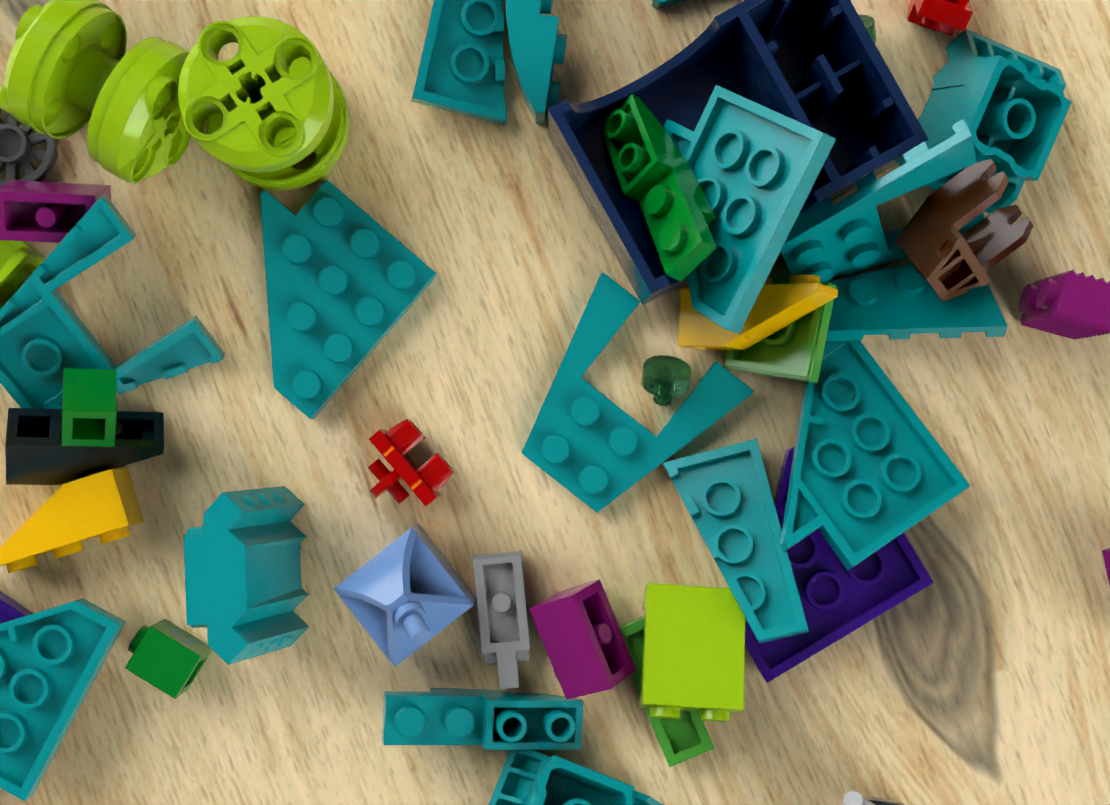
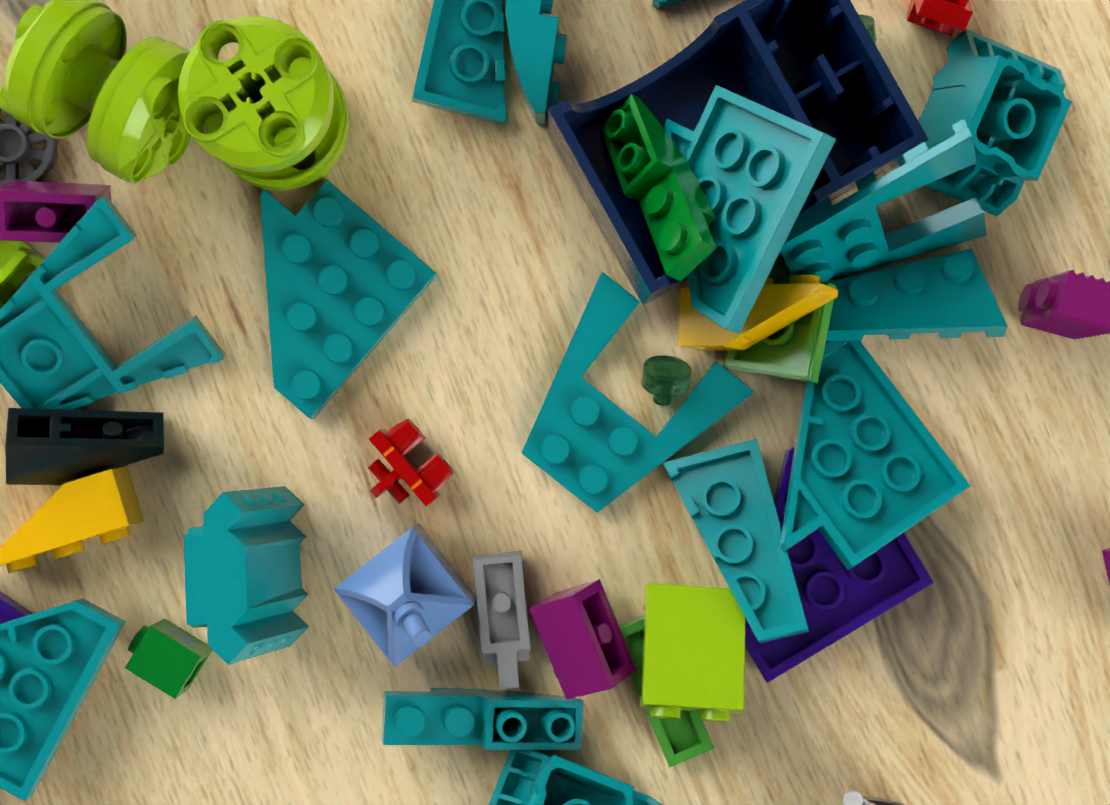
(89, 407): green brick -> none
(956, 261): reddish brown piece -> none

